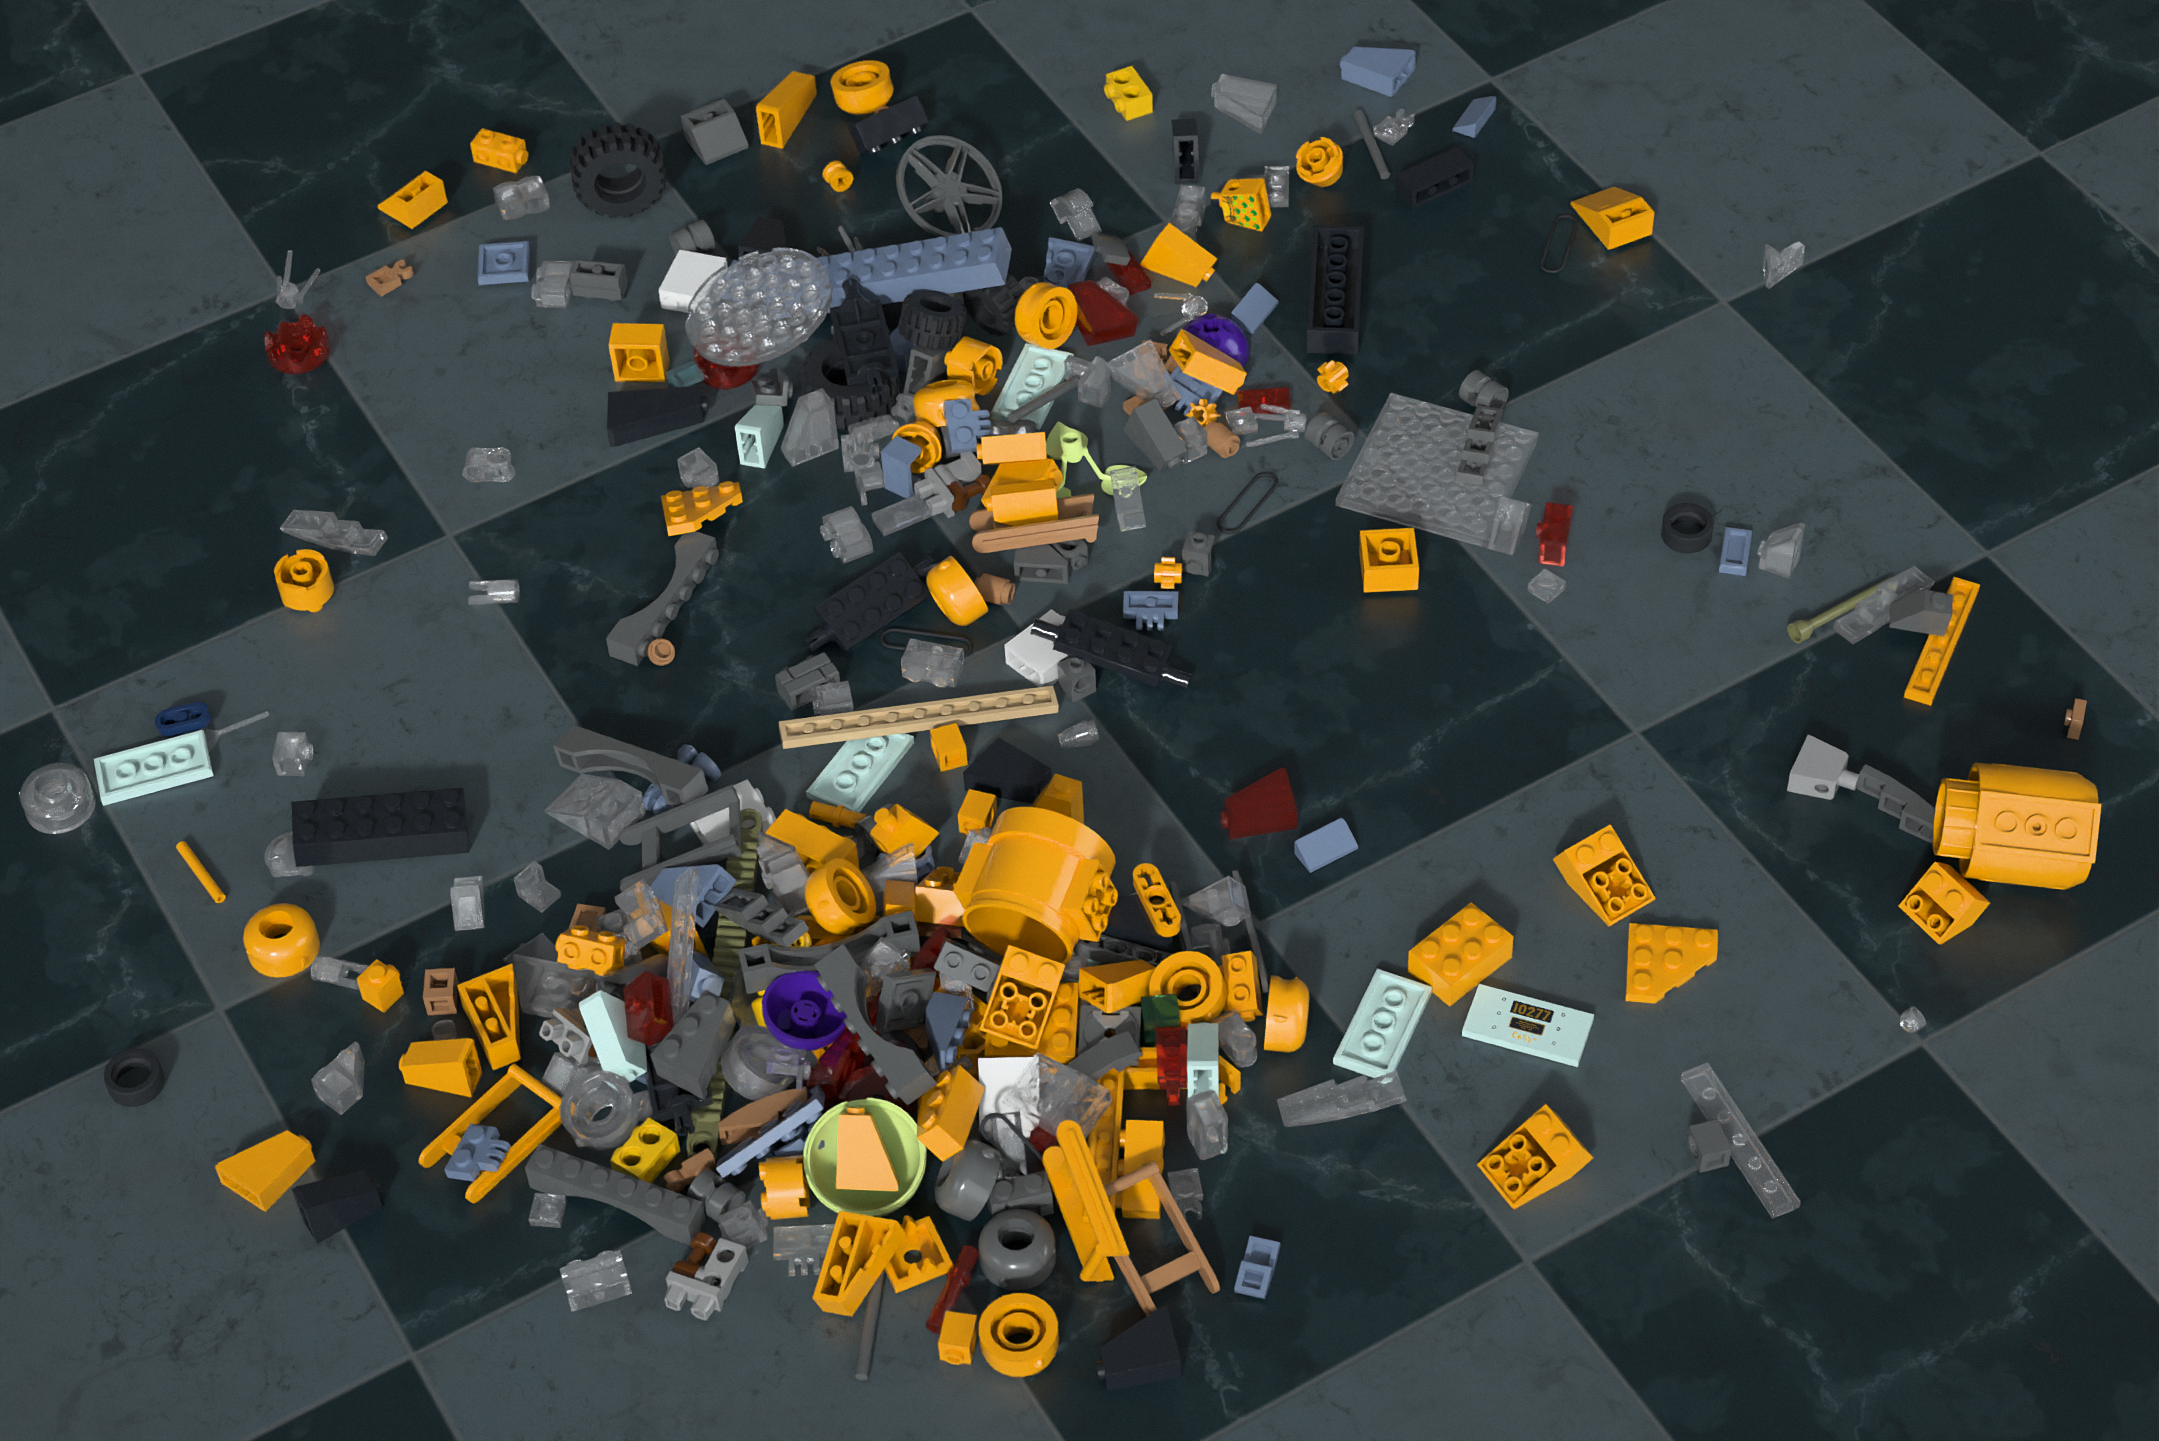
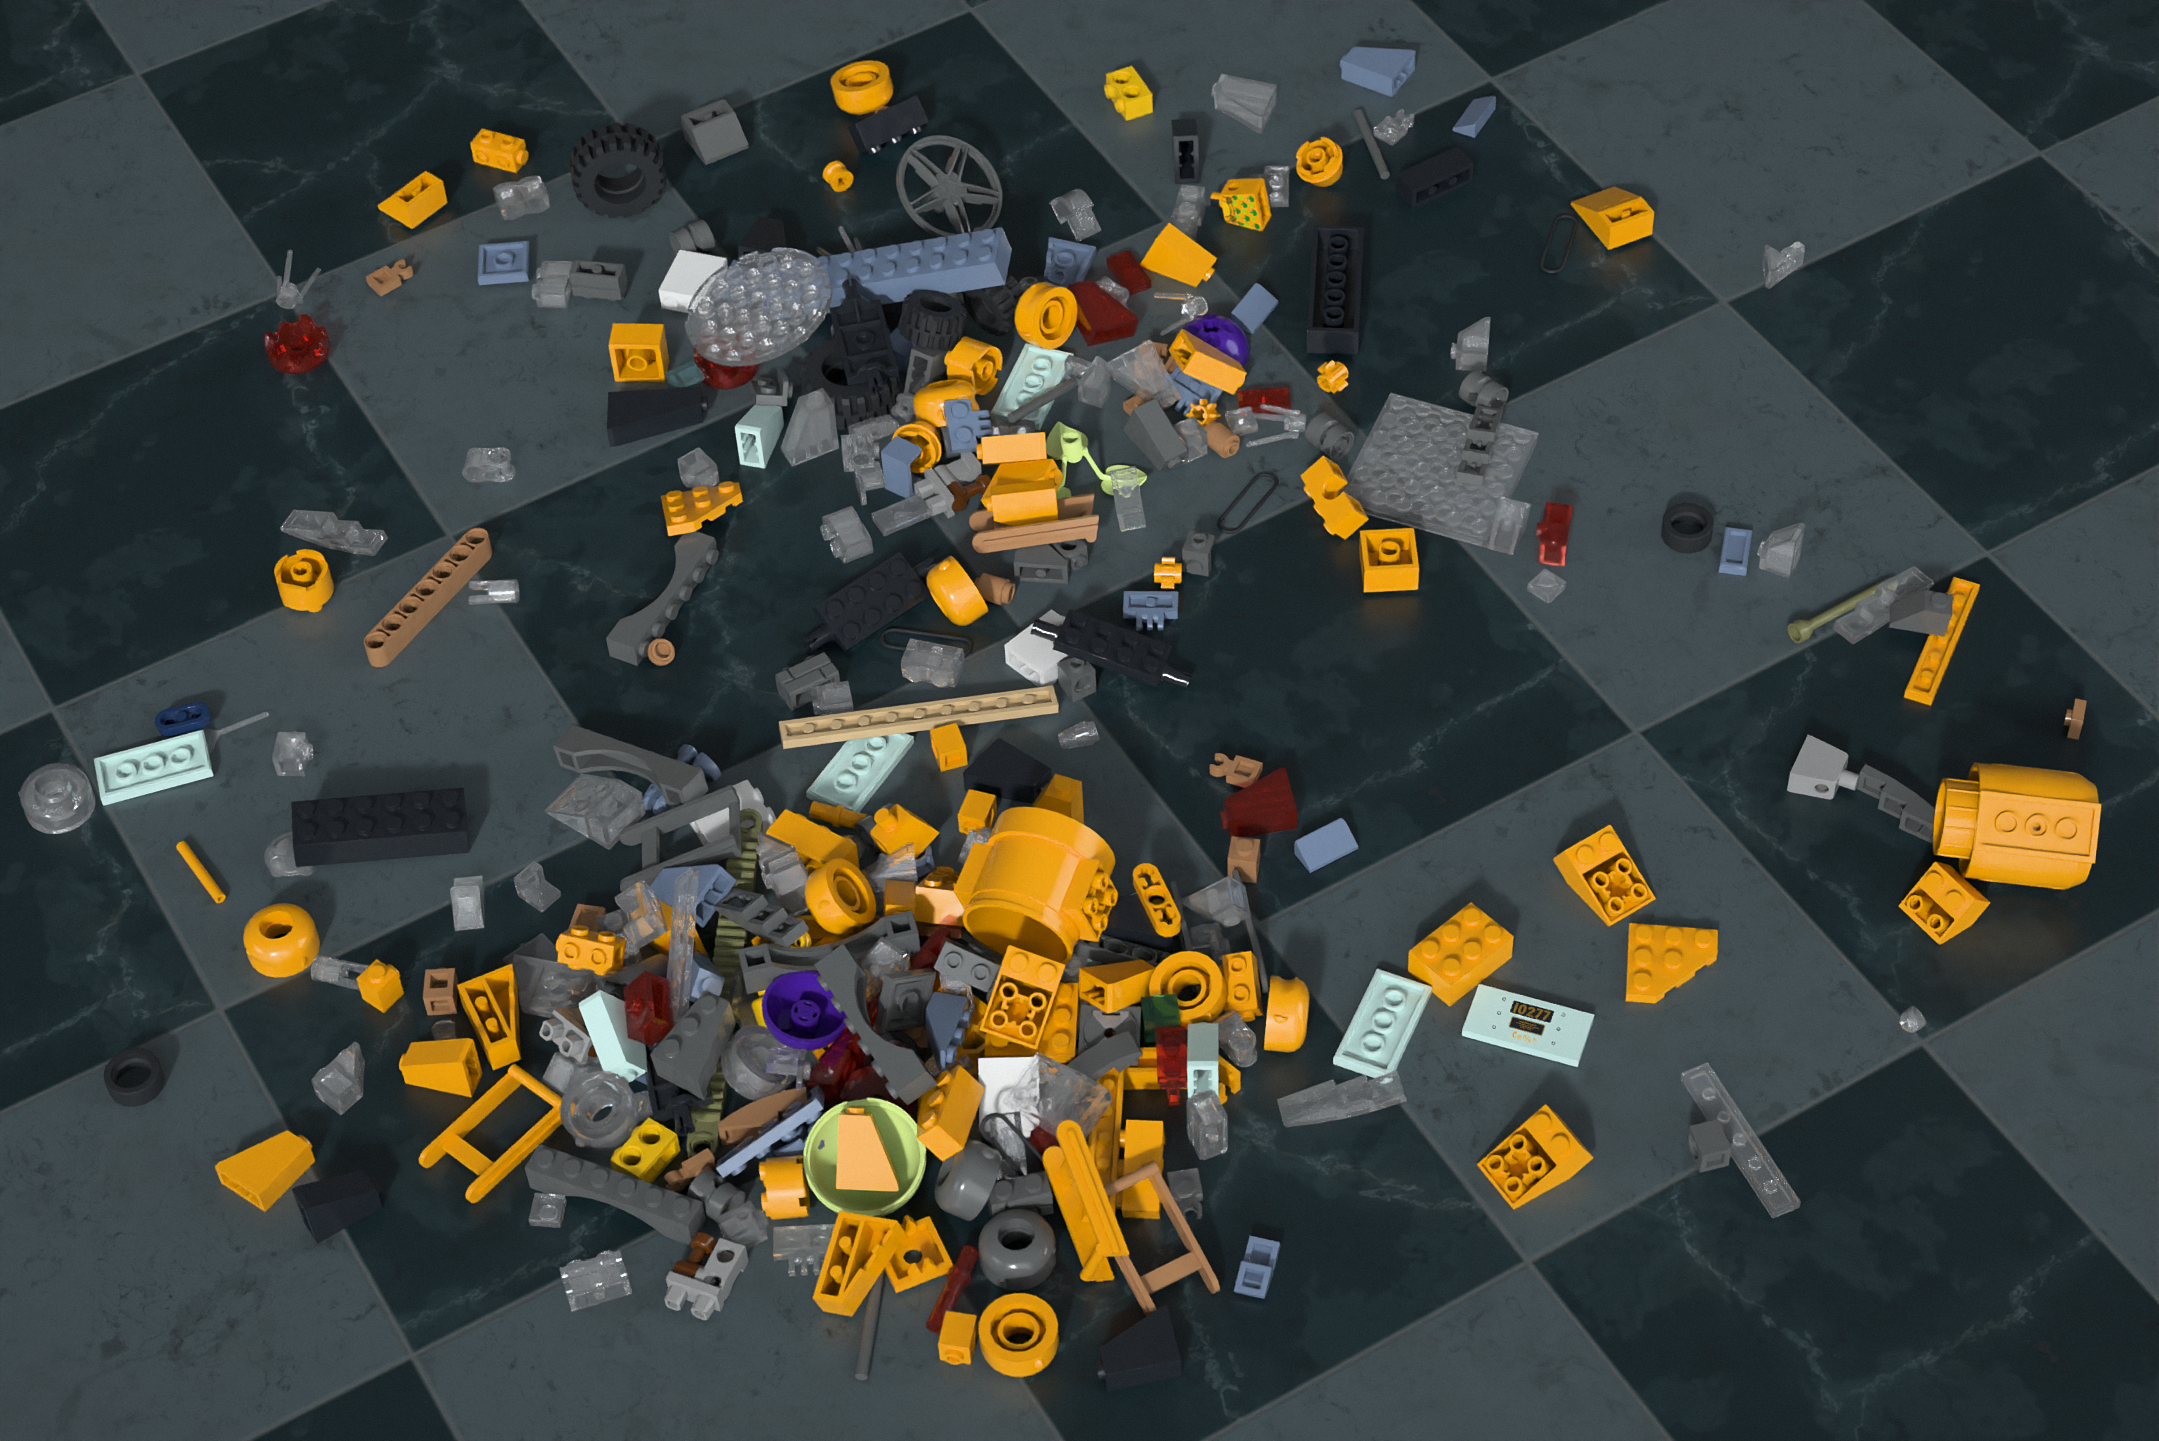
(427, 597): none -> medium nougat beam
(475, 1152): sand blue hinge -> none
(784, 108): light orange slope -> none
(1111, 247): dark grey slope -> none
(1238, 772): none -> medium nougat plate
(1244, 857): none -> medium nougat brick
(1342, 512): none -> light orange arch
(1472, 346): none -> clear slope

